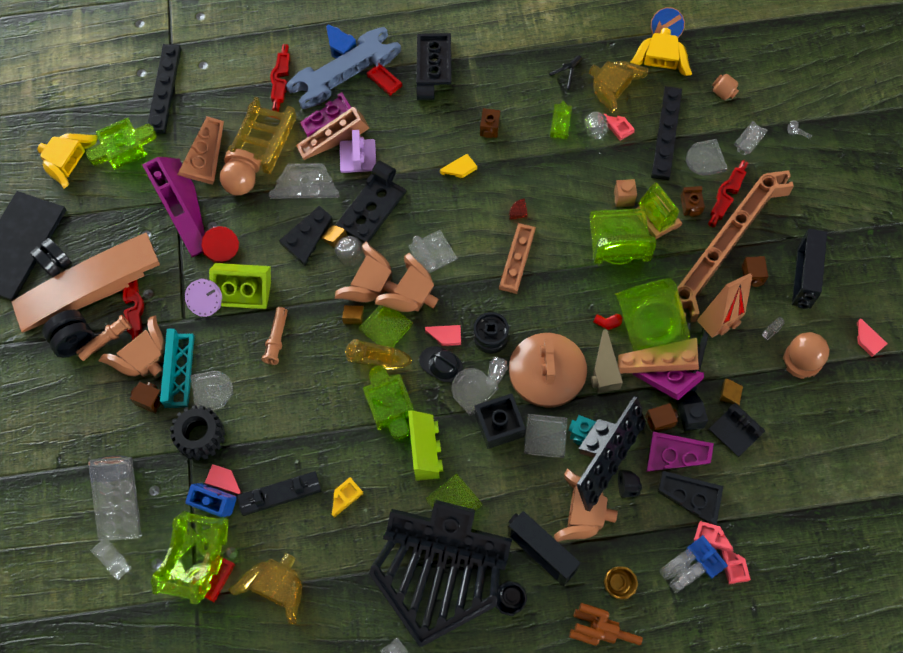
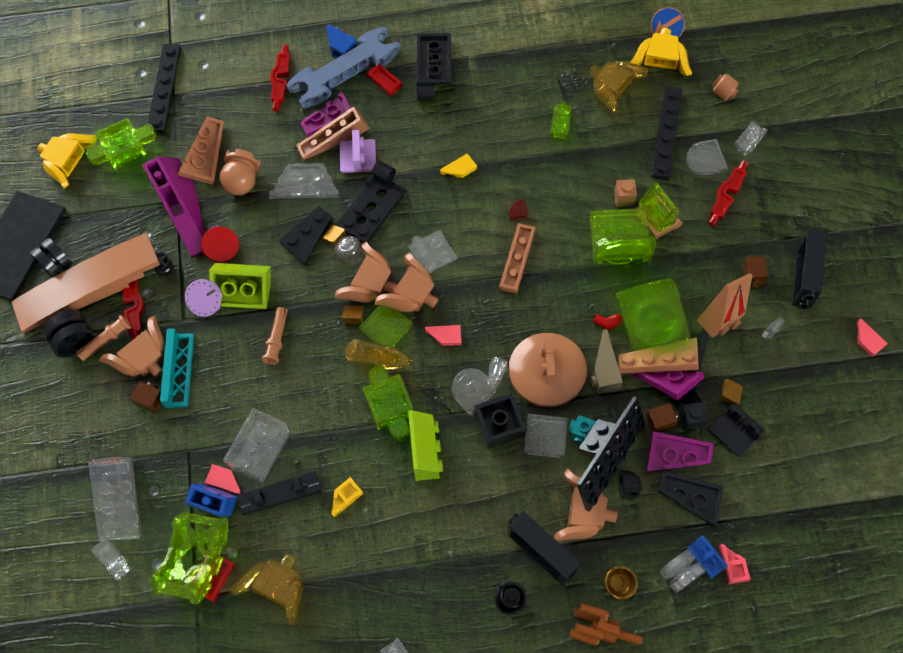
(166, 262): none -> black wheel
(191, 419): black tyre -> none
(211, 389): clear tile -> none
(257, 445): none -> clear brick
(280, 133): clear yellow fence -> none
(440, 363): black piece -> none
(452, 535): black plate -> none
(455, 492): clear neon green tile -> none
(490, 123): reddish brown brick -> none
(491, 332): black wheel -> none
(570, 66): black plant -> none
(596, 125): clear head -> none
(619, 126): coral tile -> none
(692, 201): reddish brown brick -> none
(714, 536): coral tile -> none
(730, 235): nougat piece -> none
(793, 129): clear hand -> none
(806, 355): nougat tile -> none

